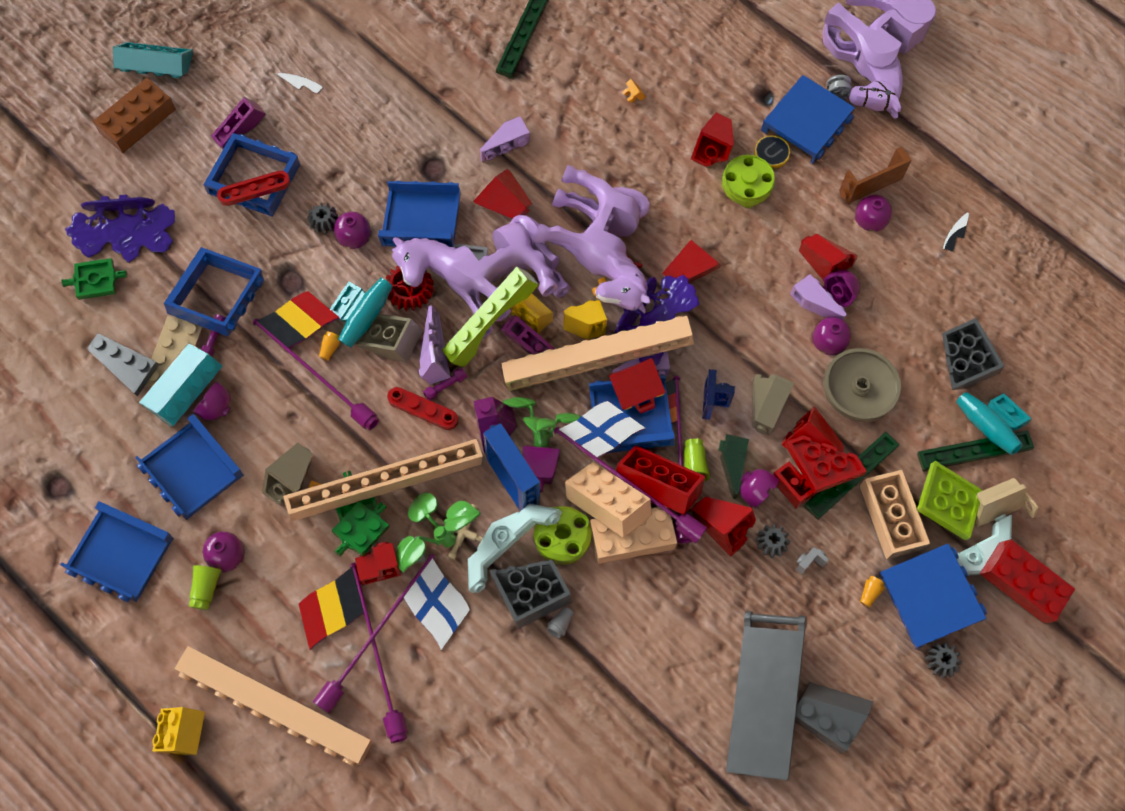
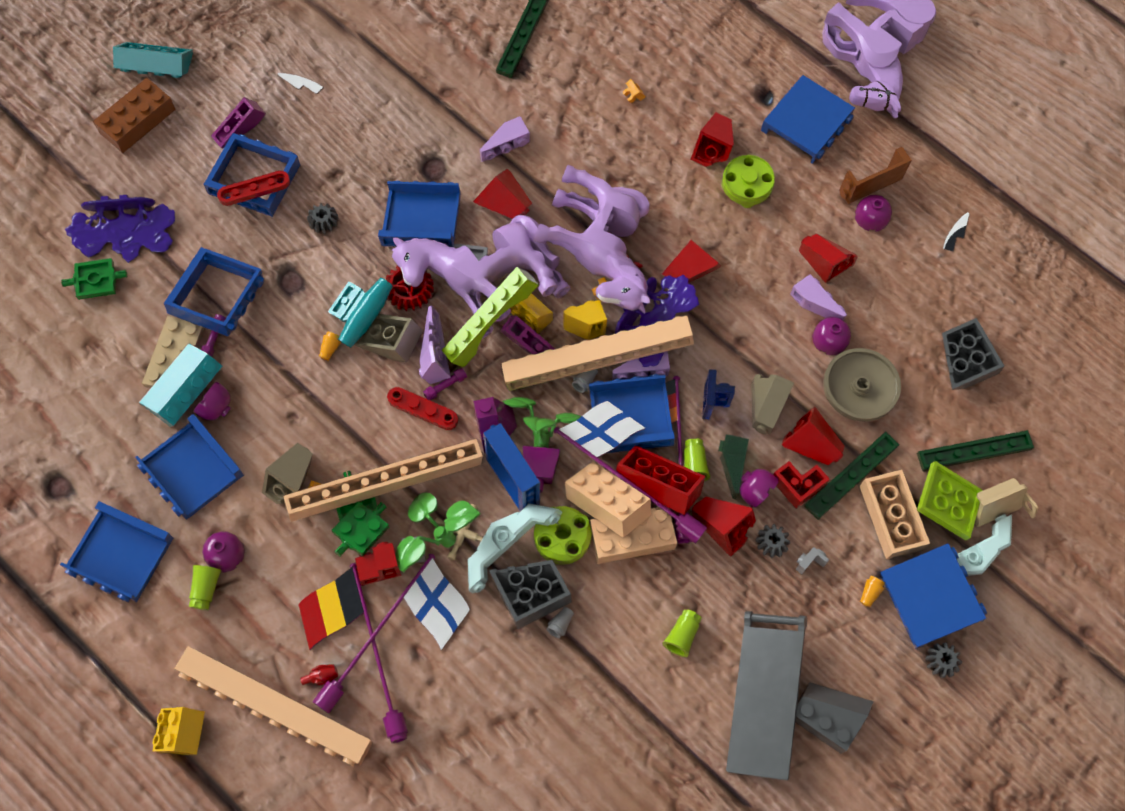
(123, 362): wing -> none
(296, 323): flag -> none
(320, 675): none -> red piece
(352, 230): magenta cylinder -> none
(582, 380): none -> light grey cone
(638, 385): red piece -> none
(683, 633): none -> lime plant
(773, 150): black tile -> none
(823, 464): red plate -> none
(840, 86): light grey wheel -> none
(842, 286): magenta cylinder -> none
(996, 419): teal plate -> none
(1027, 581): red brick -> none

